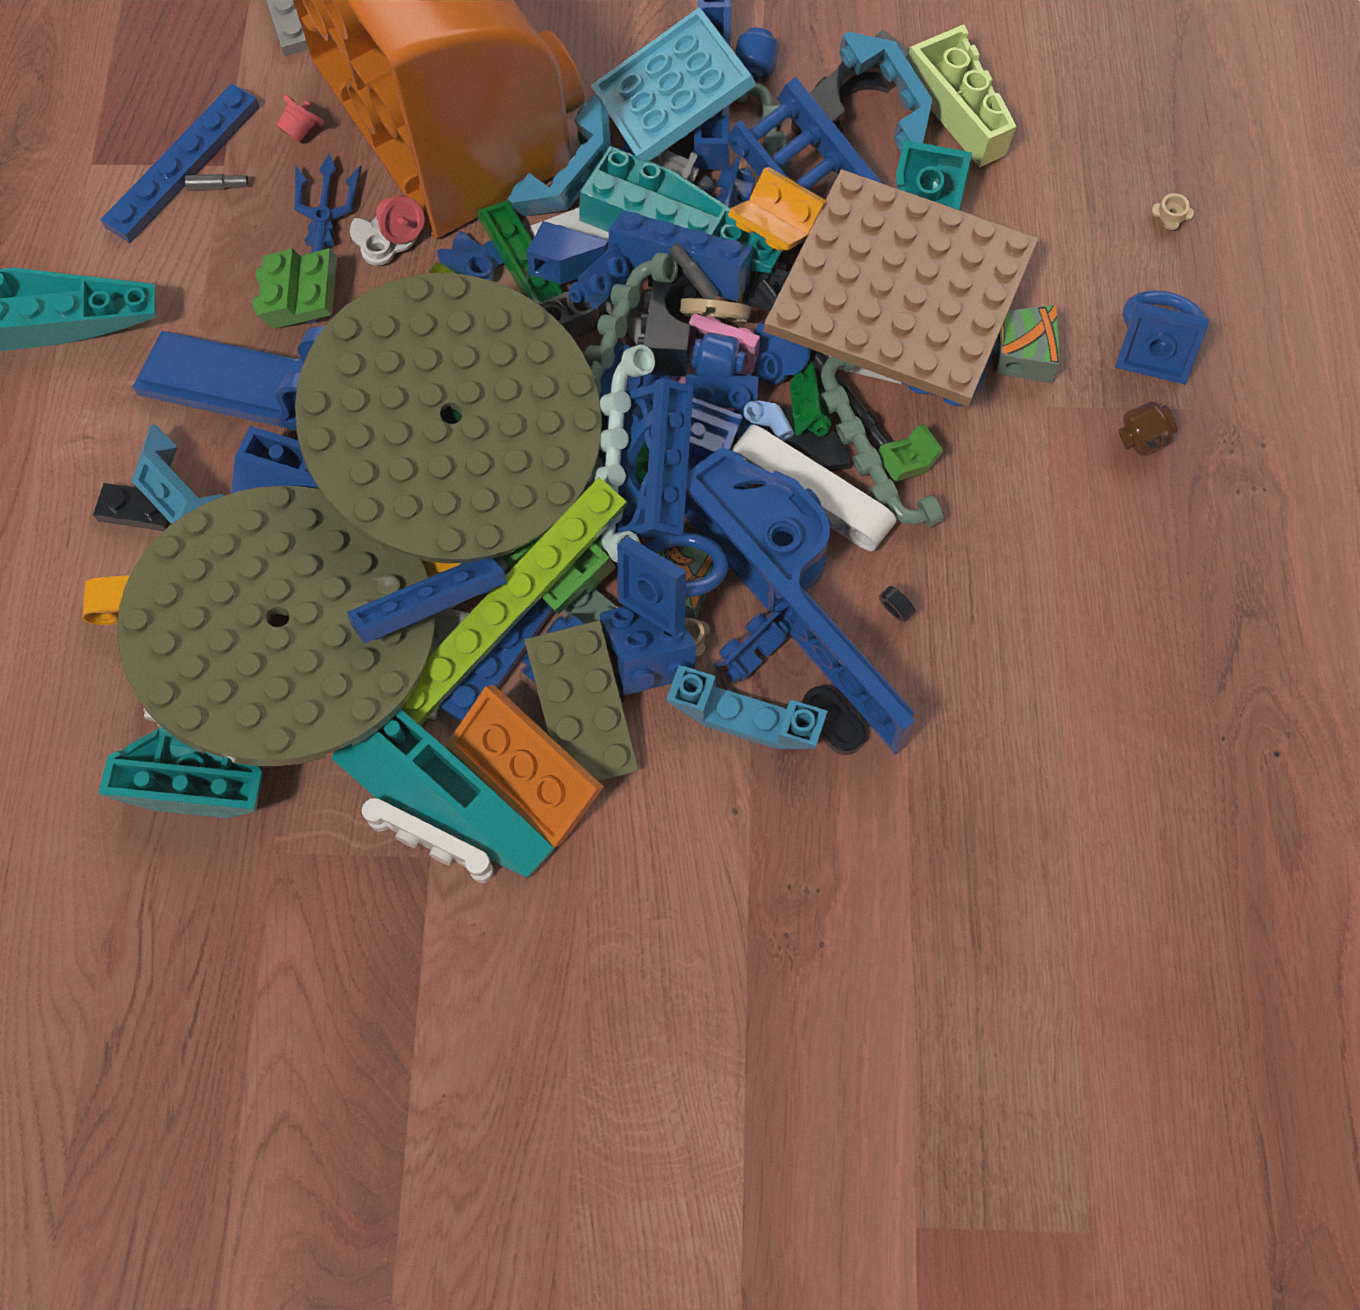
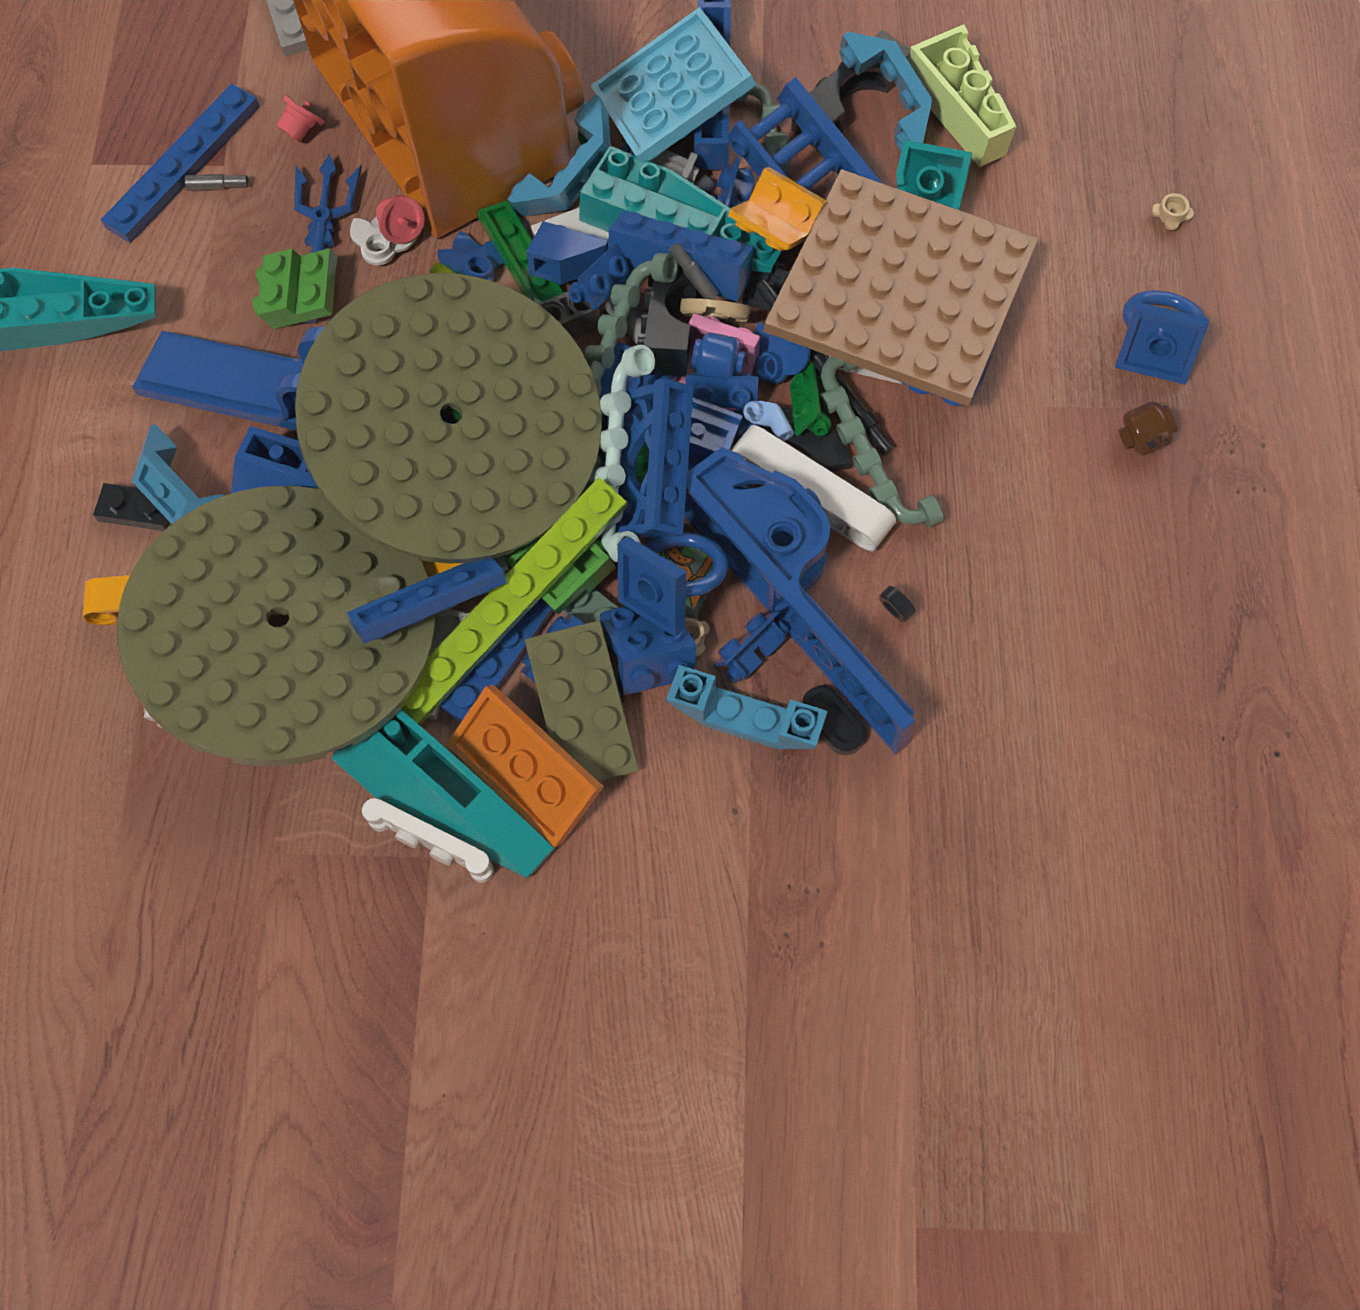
(175, 778): teal wedge -> none
(758, 52): blue head -> none
(910, 455): bright green bracket -> none
(1029, 344): torso -> none

